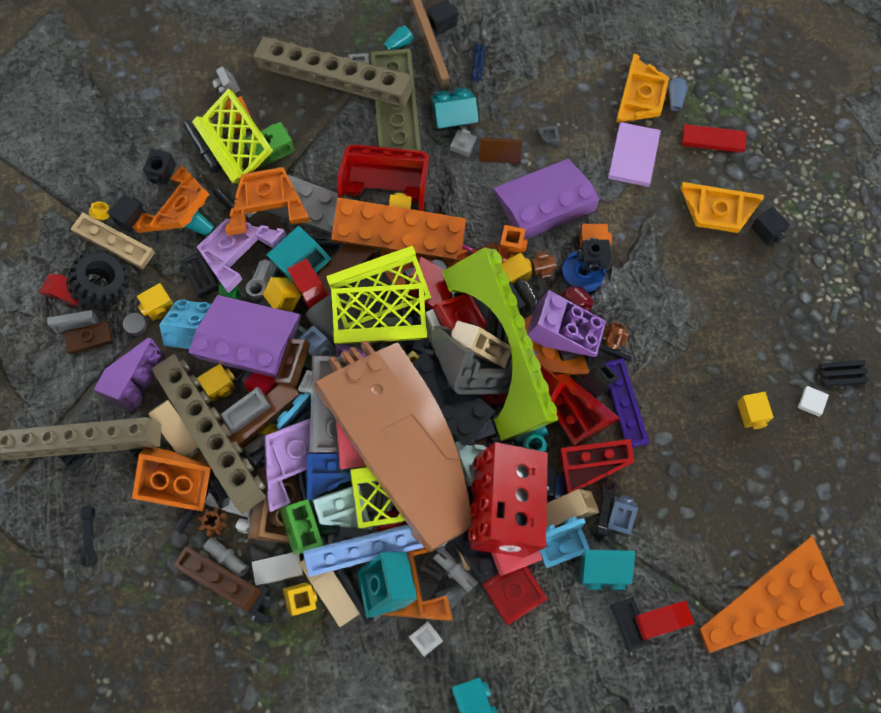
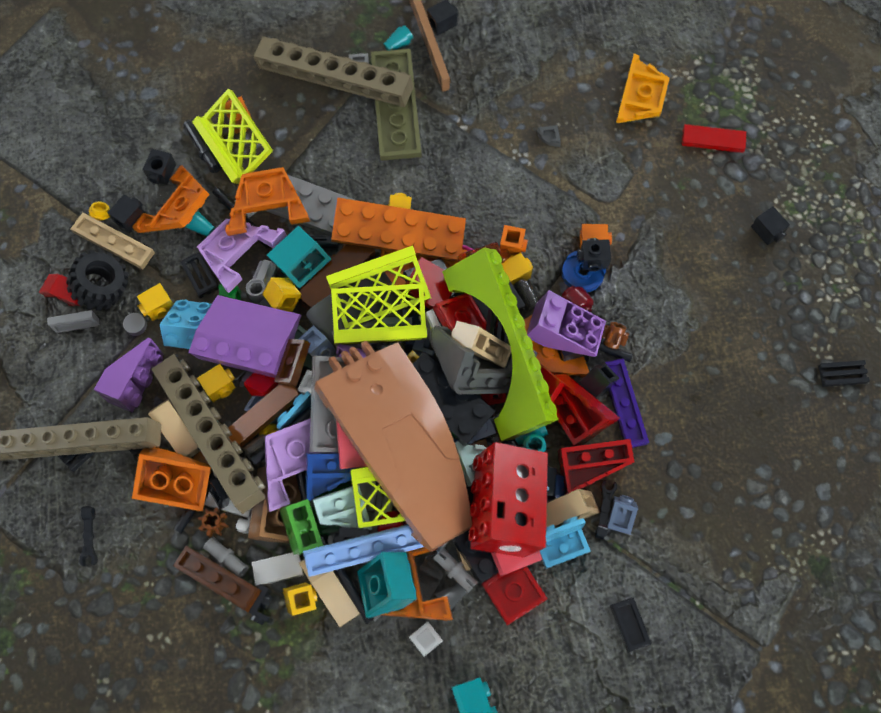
(88, 337): reddish brown plate -> none
(225, 81): light grey tile -> none
(246, 410): light grey tile -> none
(277, 139): bright green brick -> none
(307, 282): red slope -> none
(383, 169): red windscreen -> none
(454, 108): teal slope -> none
(463, 142): light grey tile -> none
(478, 62): dark blue axle -> none
(500, 150): reddish brown slope -> none
(543, 264): dark orange gear -> none
(547, 198): medium lavender slope -> none
(606, 569): teal slope -> none
(634, 154): lavender tile -> none
(664, 620): red slope -> none
(677, 92): sand blue cone -> none
(719, 207): light orange wing -> none
(755, 410): yellow brick -> none
(783, 595): orange wing -> none
(813, 401): white tile -> none

